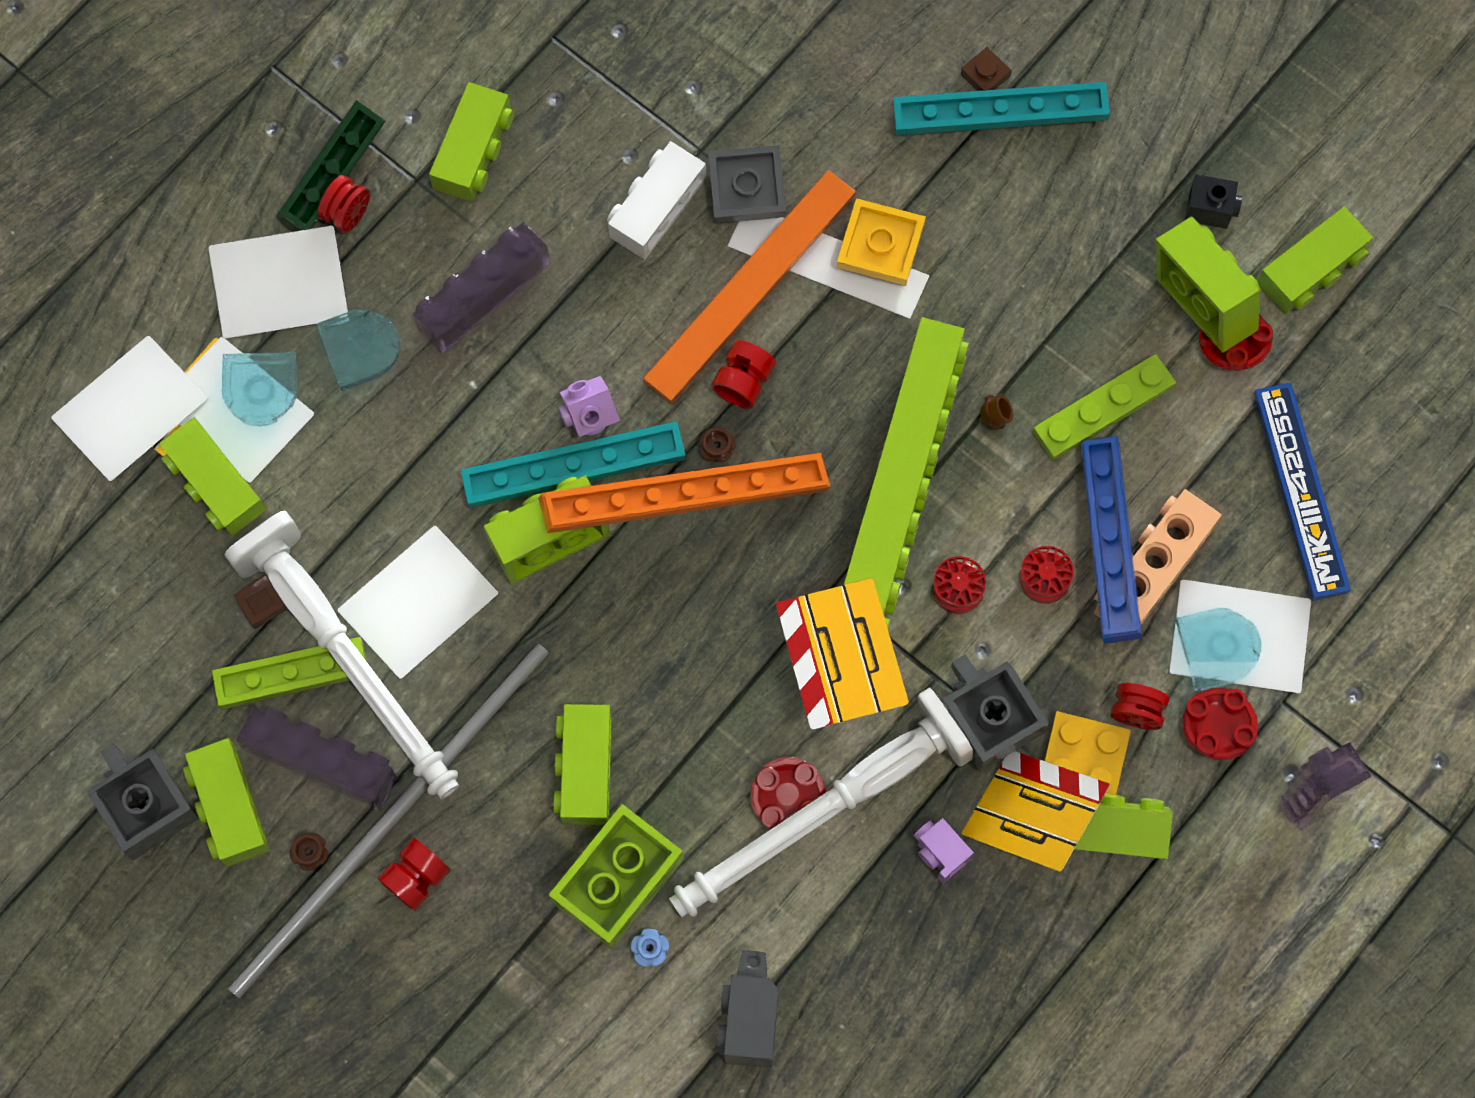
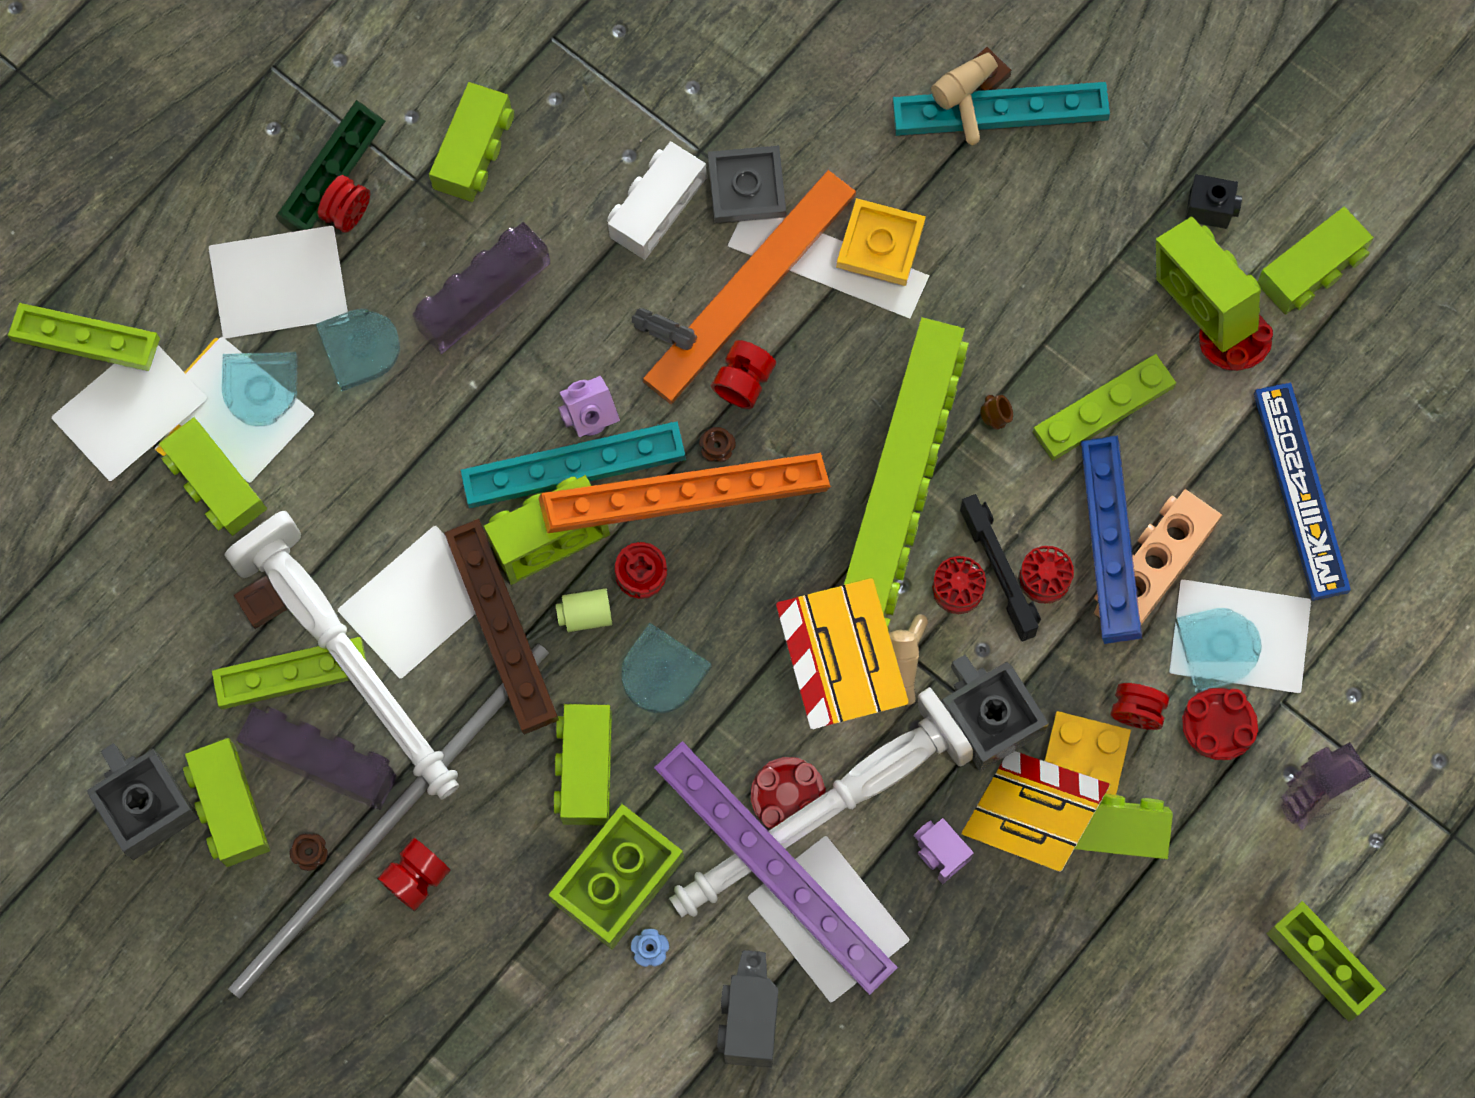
(84, 336): none -> lime plate
(501, 627): none -> reddish brown plate
(584, 610): none -> yellowish green brick
(640, 570): none -> red wheel
(661, 672): none -> clear light blue tile
(664, 328): none -> dark grey axle
(775, 868): none -> medium lavender tile
(848, 890): none -> white sticker
(907, 652): none -> tan piece
(956, 89): none -> tan piece
(978, 520): none -> black container
(1326, 961): none -> lime brick

